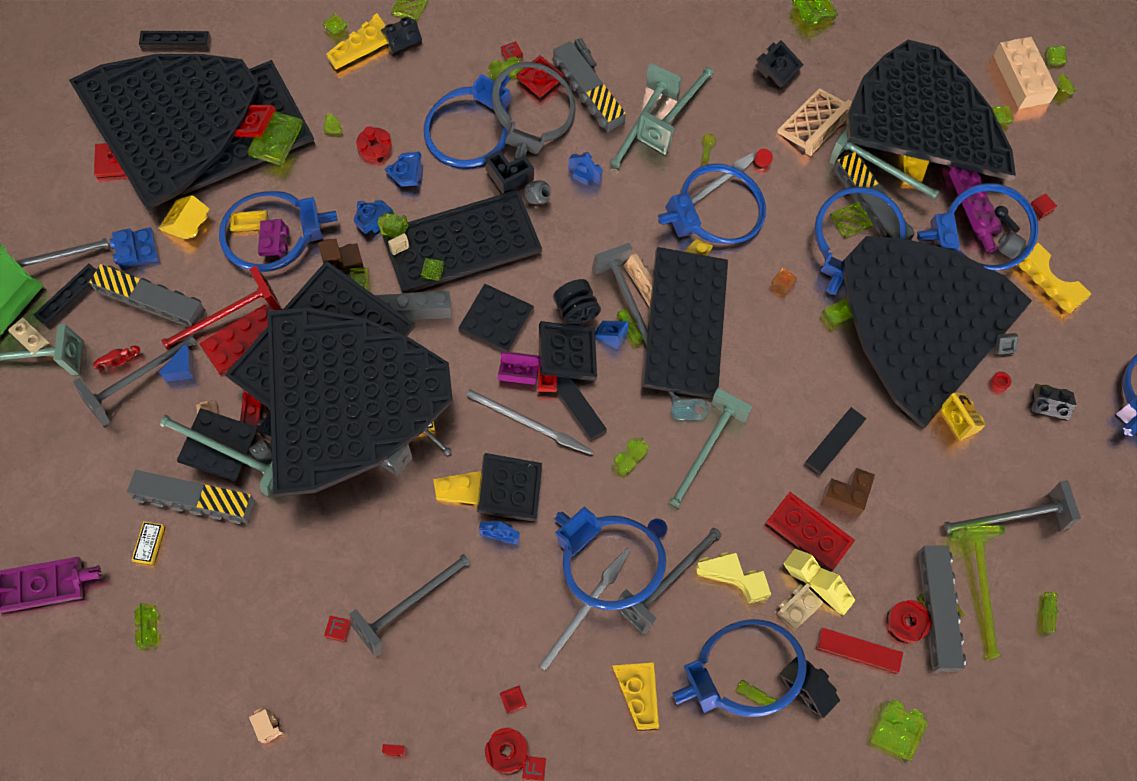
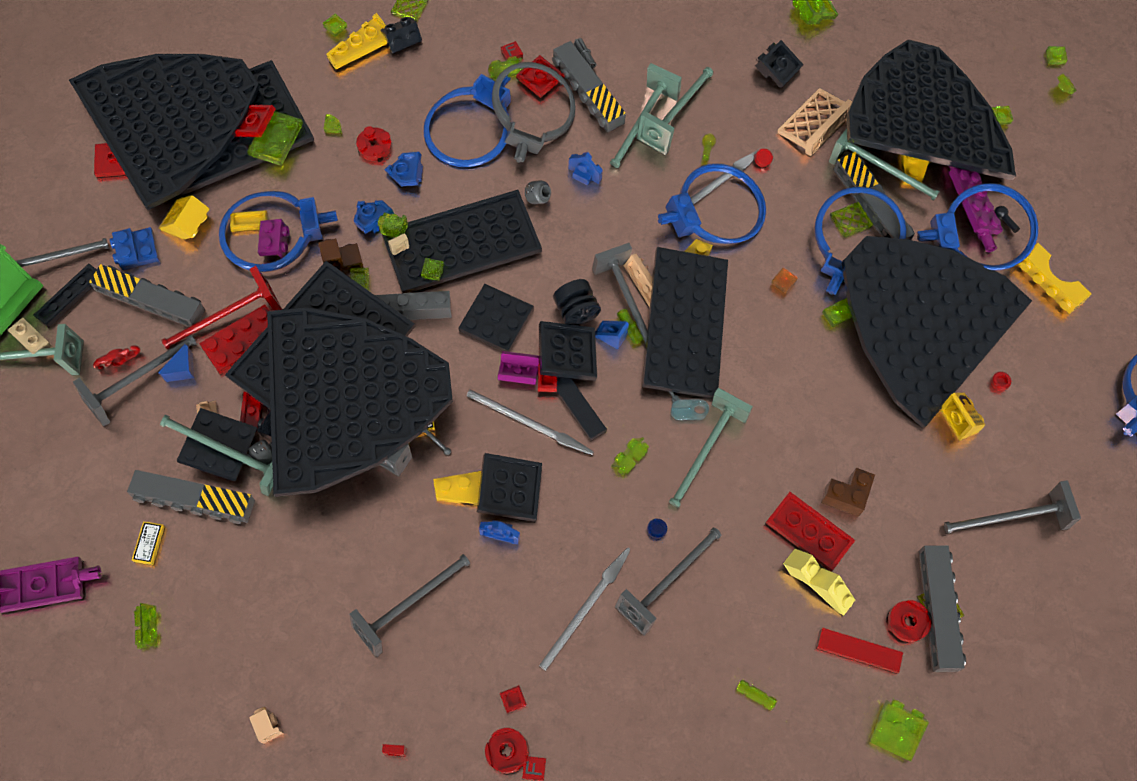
(174, 39): black tile -> none
(337, 628): red tile -> none
(509, 175): black brick -> none
(582, 529): blue brick -> none
(640, 692): yellow wing -> none
(706, 692): blue brick -> none
(728, 569): light yellow arch -> none
(800, 607): tan bracket -> none
(816, 691): black brick -> none
(835, 441): black tile -> none
(978, 536): clear neon green tile -> none
(1006, 343): dark grey plate -> none
(1011, 245): dark grey head -> none
(1025, 72): light nougat brick -> none
(1043, 205): red tile -> none
(1050, 612): clear neon green axle -> none
(1053, 401): black bracket -> none

